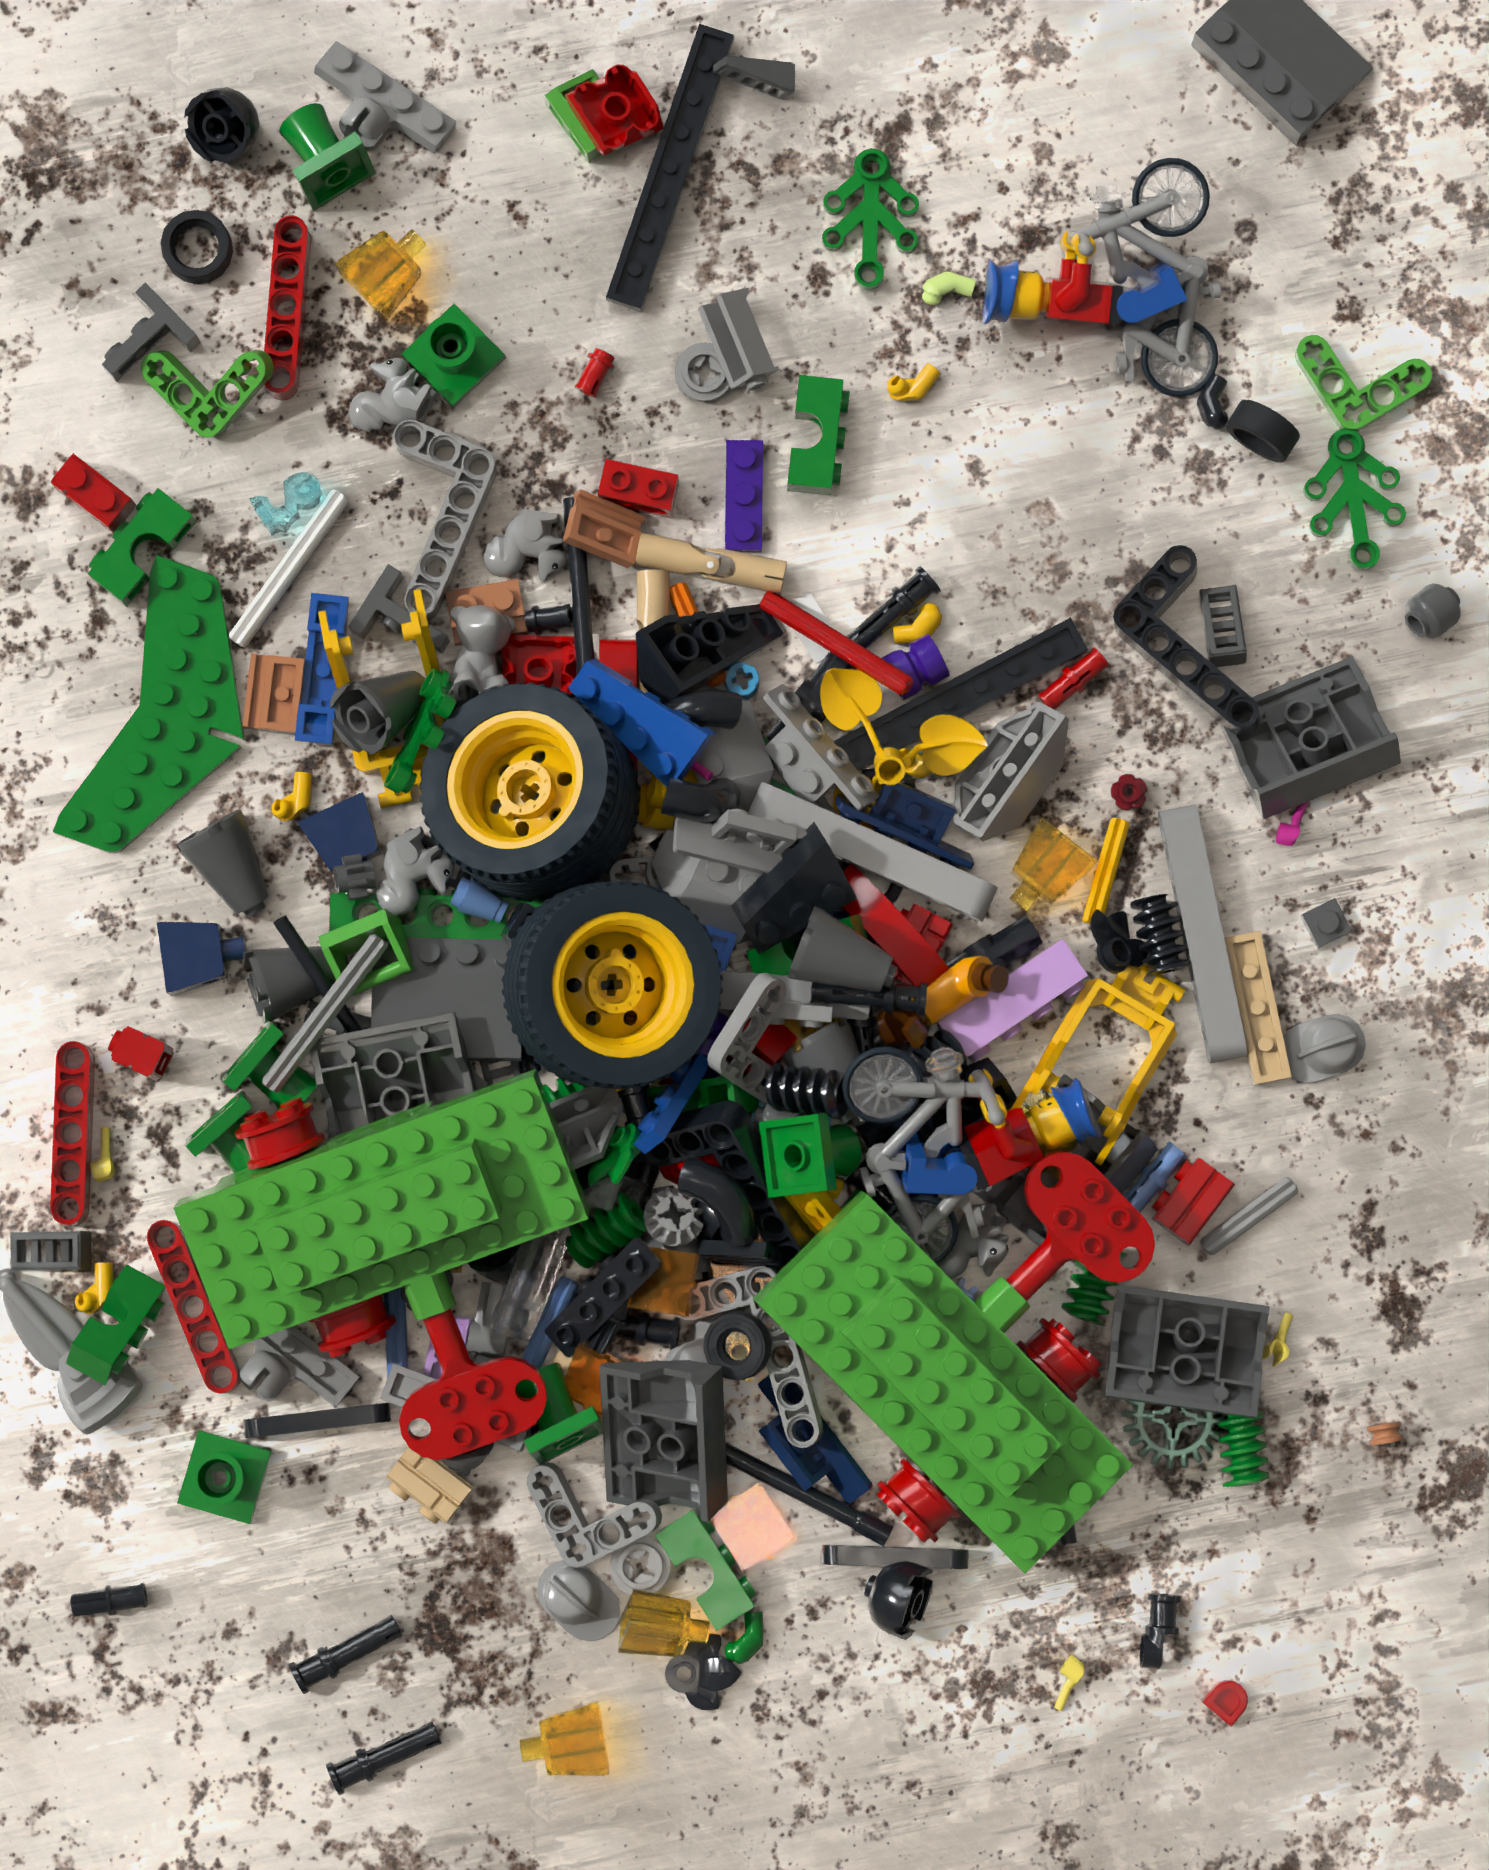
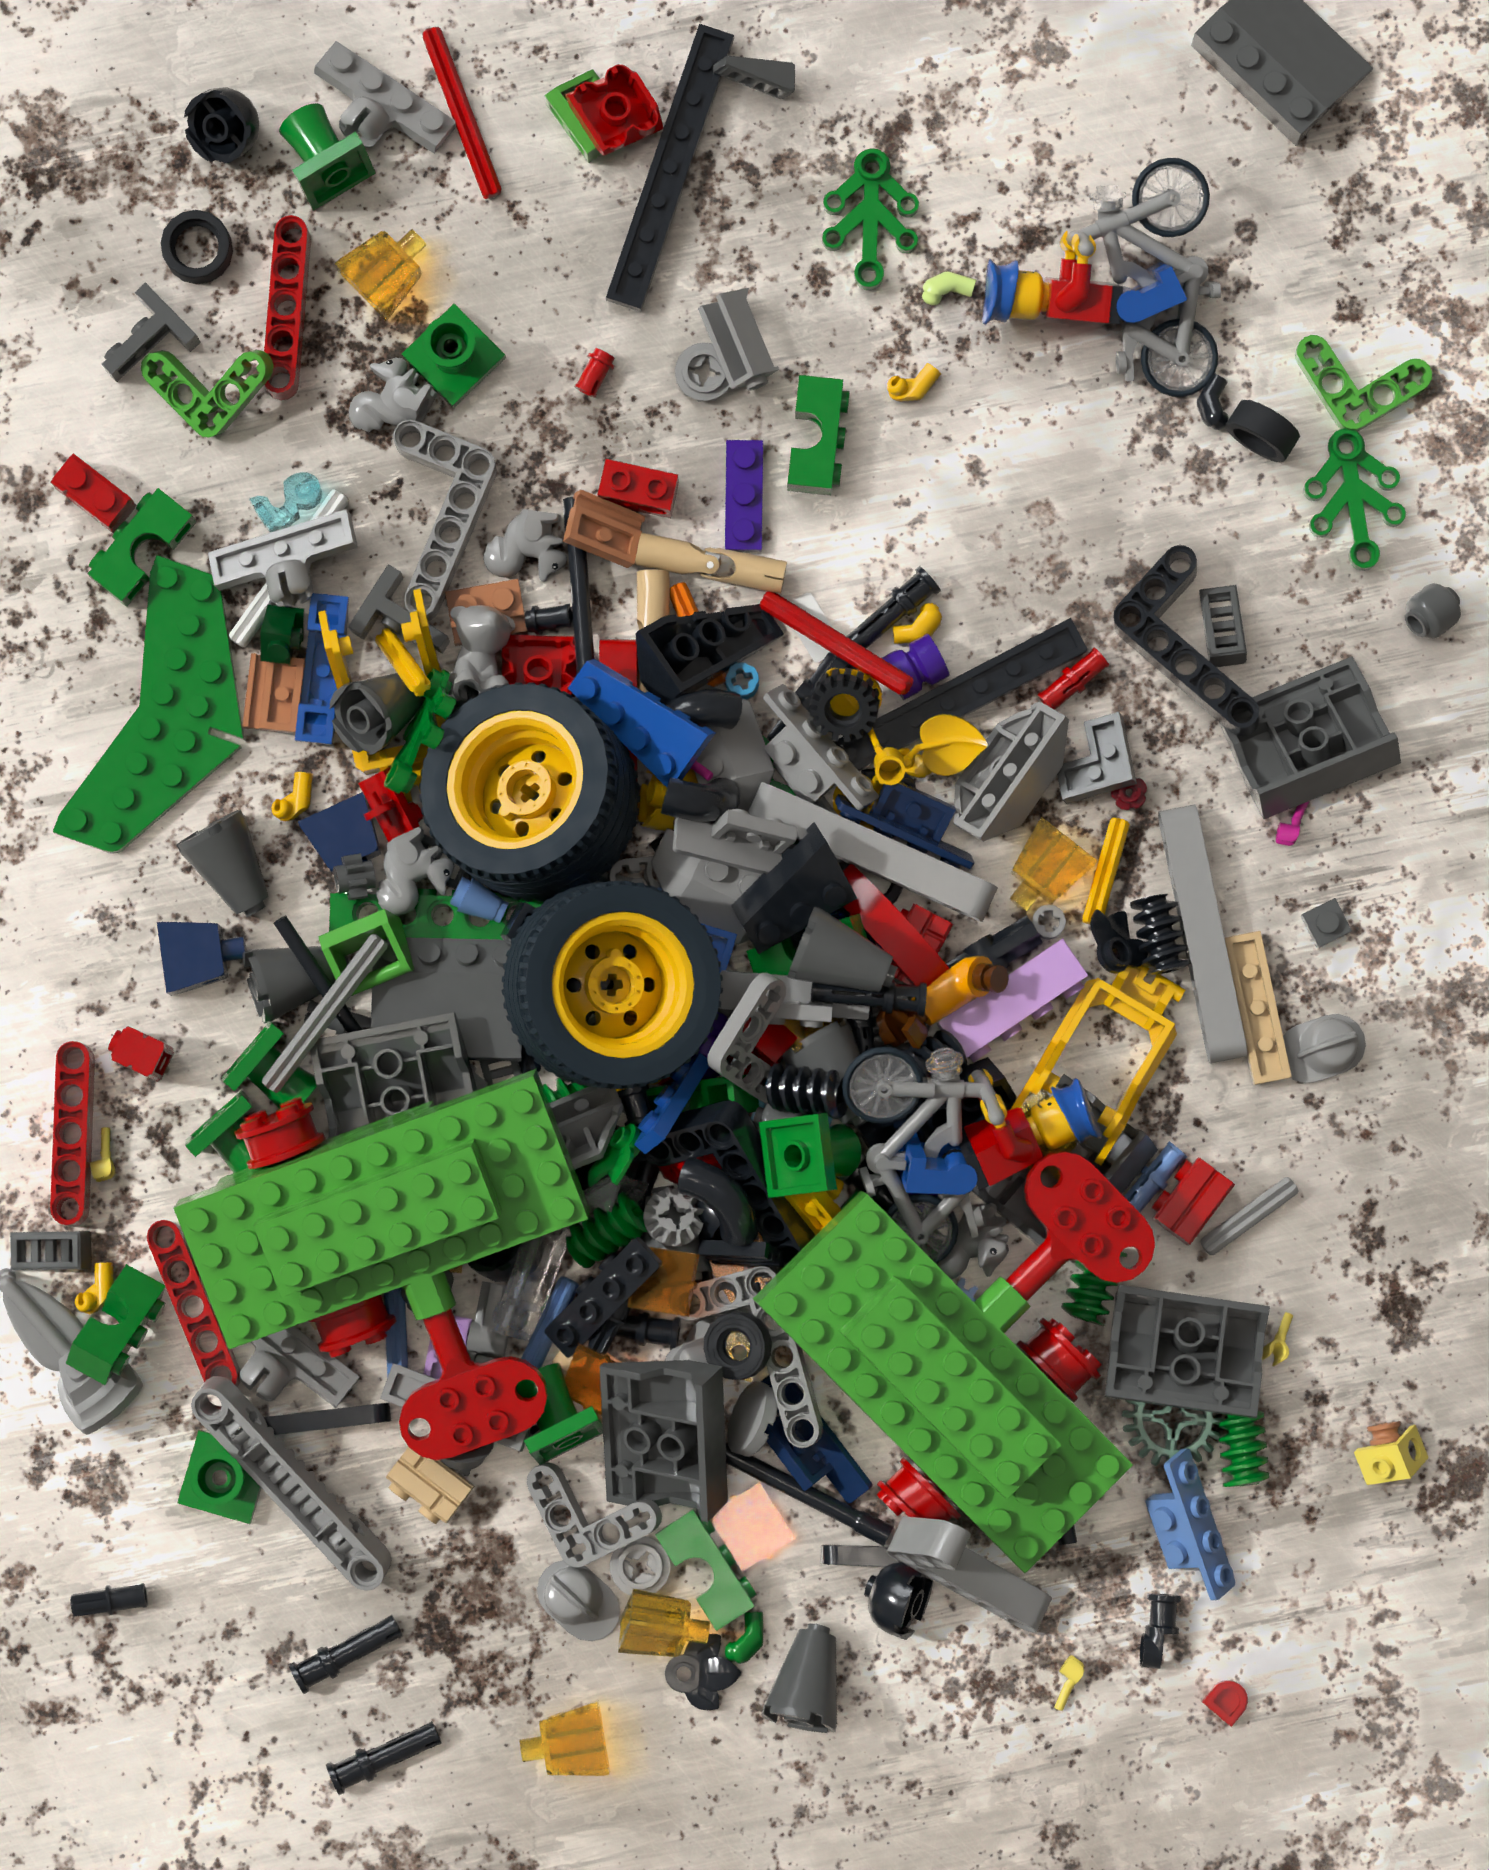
(281, 633): none -> dark green brick
(284, 557): none -> light grey plate
(290, 1483): none -> light grey gear
(389, 808): none -> red hips
(402, 662): none -> yellow axle
(461, 112): none -> red axle
(750, 1418): none -> light grey tile
(806, 1683): none -> dark grey cone
(844, 684): none -> black tyre
(940, 1553): none -> light grey beam
(1056, 914): none -> light grey bush
(1107, 766): none -> plate
(1188, 1527): none -> medium blue bracket
(1392, 1460): none -> light yellow bracket

